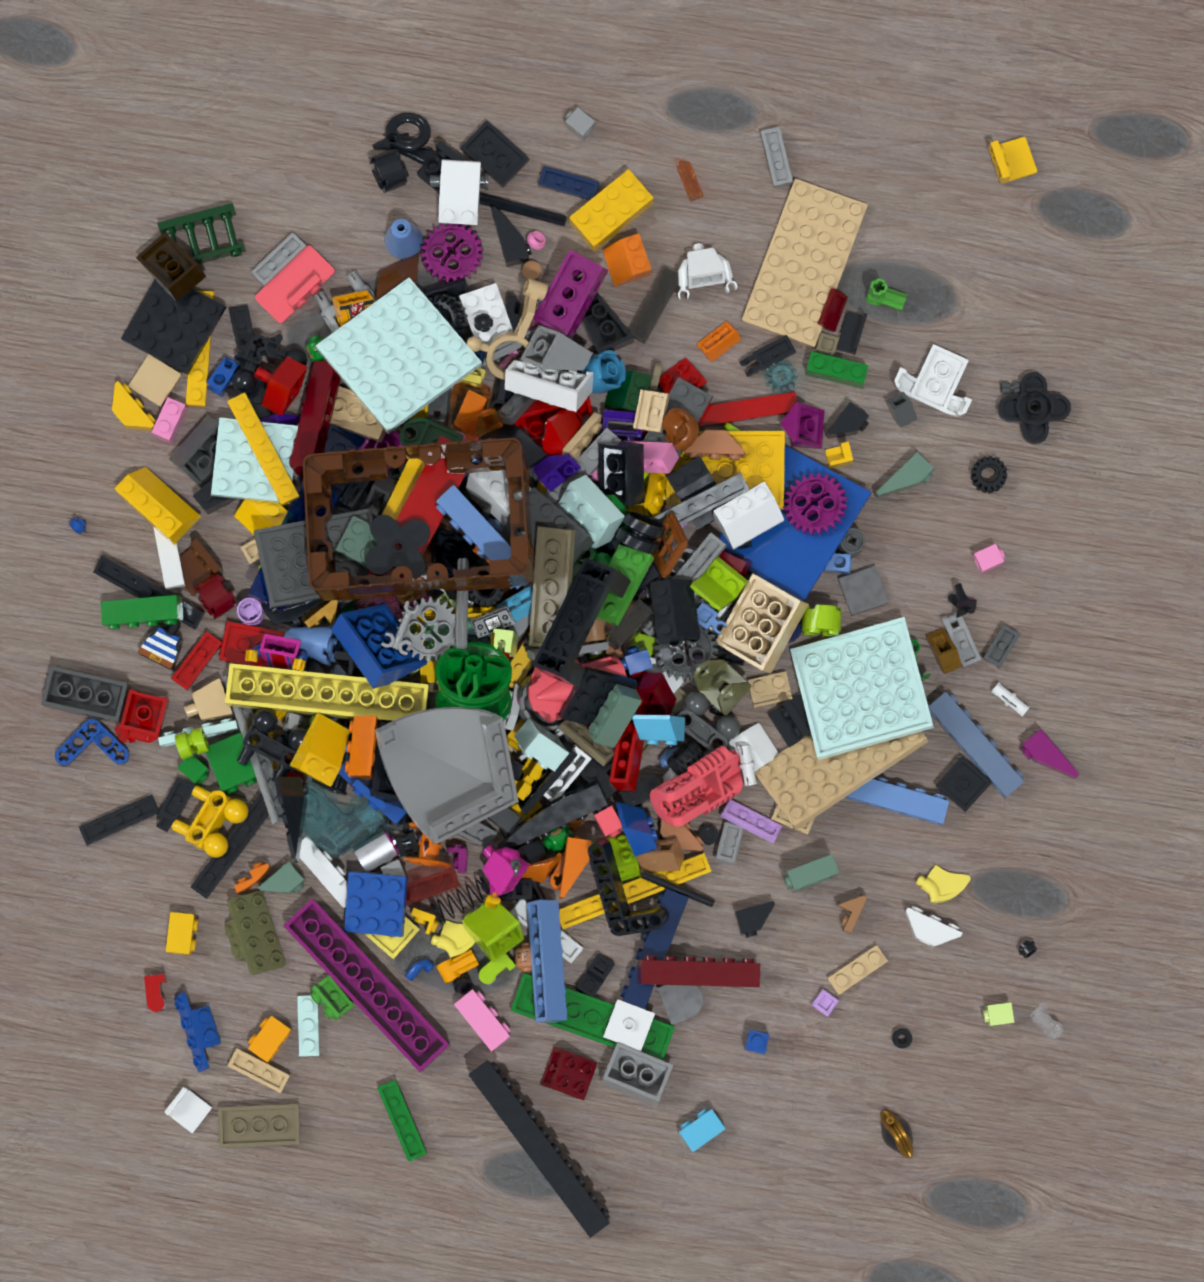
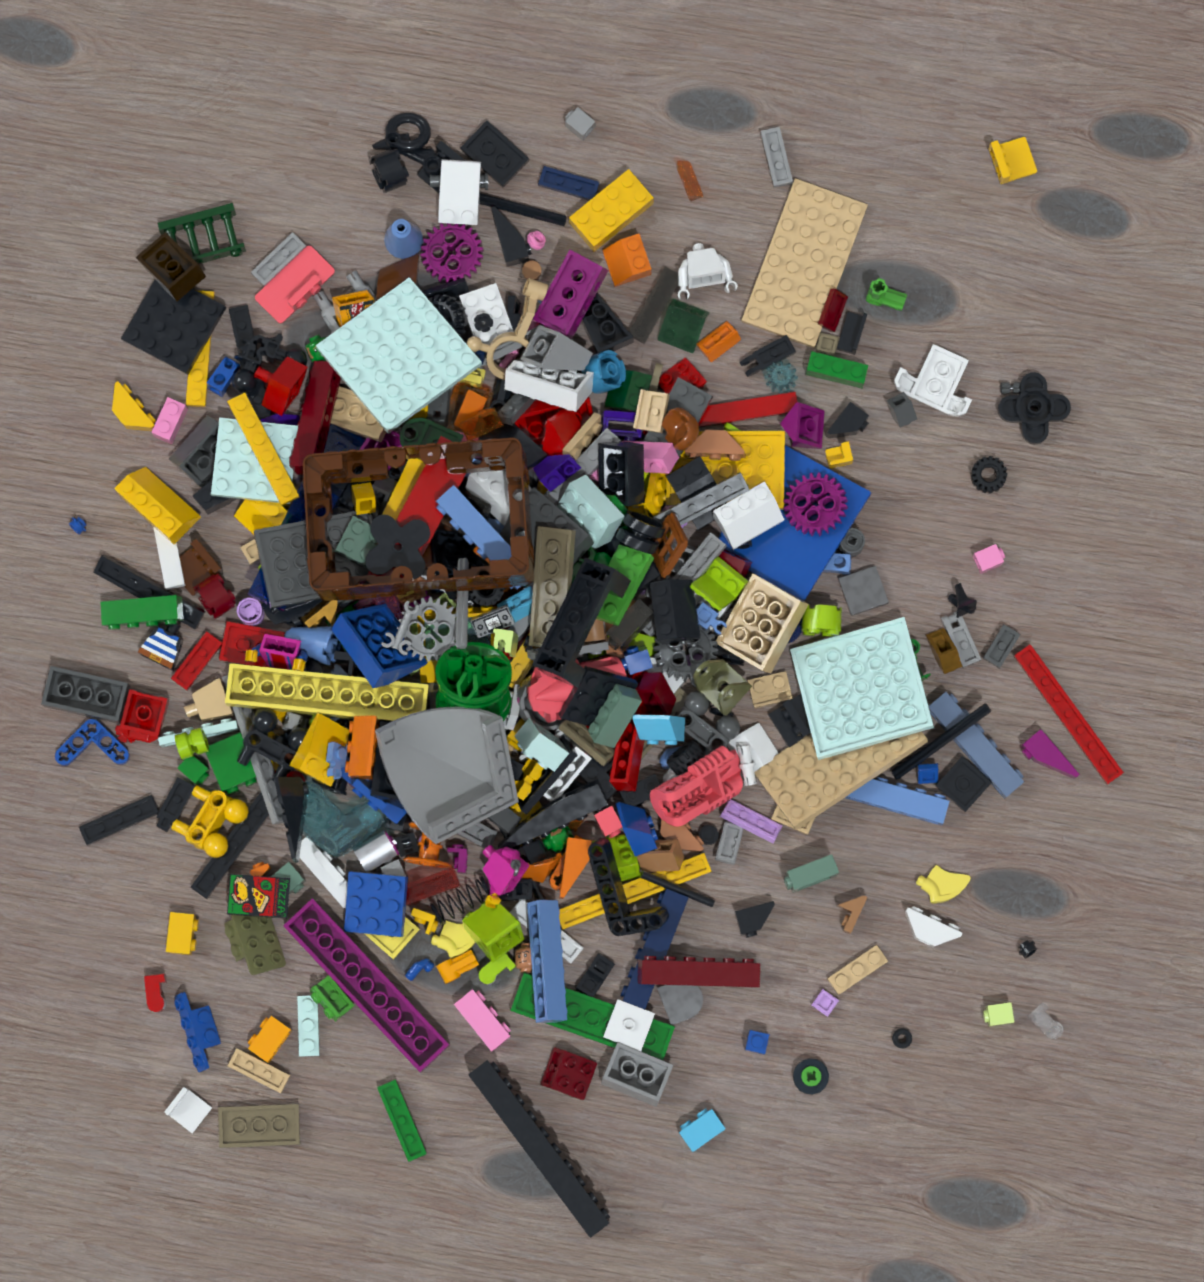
(154, 381): tan tile -> none
(258, 896): none -> tile
(337, 758): none -> medium blue plate
(363, 498): none -> yellow brick
(463, 985): black plate -> none
(682, 325): none -> clear green bracket
(804, 1076): none -> black wheel
(896, 1133): pearl gold hat -> none
(909, 475): sand green slope -> none
(927, 773): none -> blue tile
(941, 741): none -> black axle
(1010, 699): white pin -> none
(1068, 714): none -> red plate

